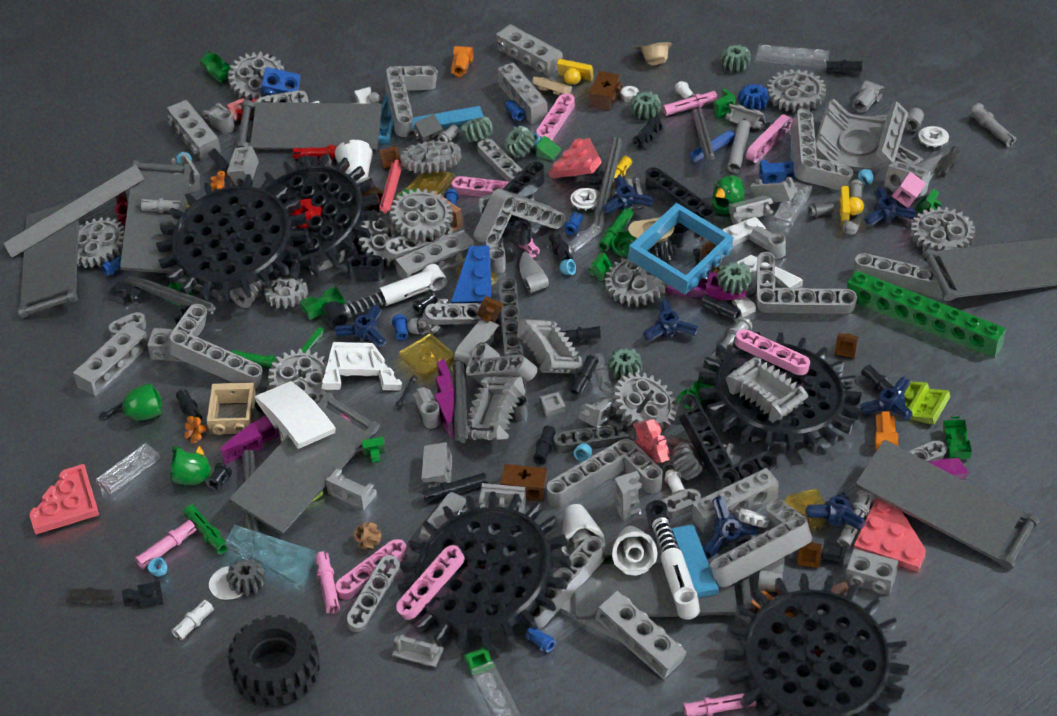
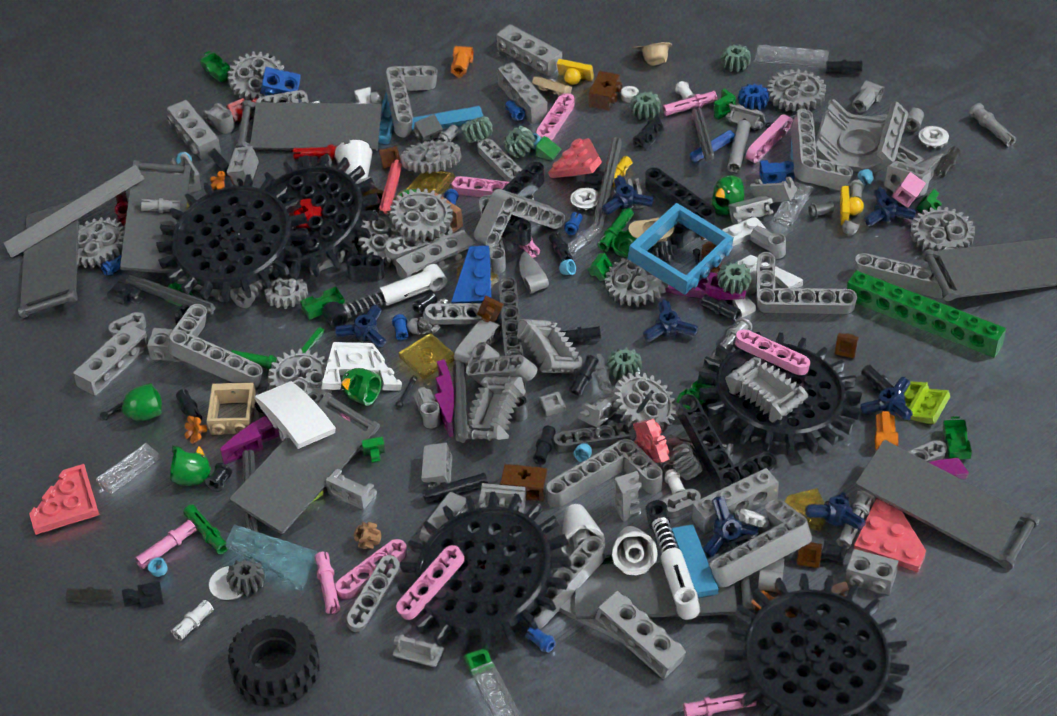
(361, 385): none -> green piece

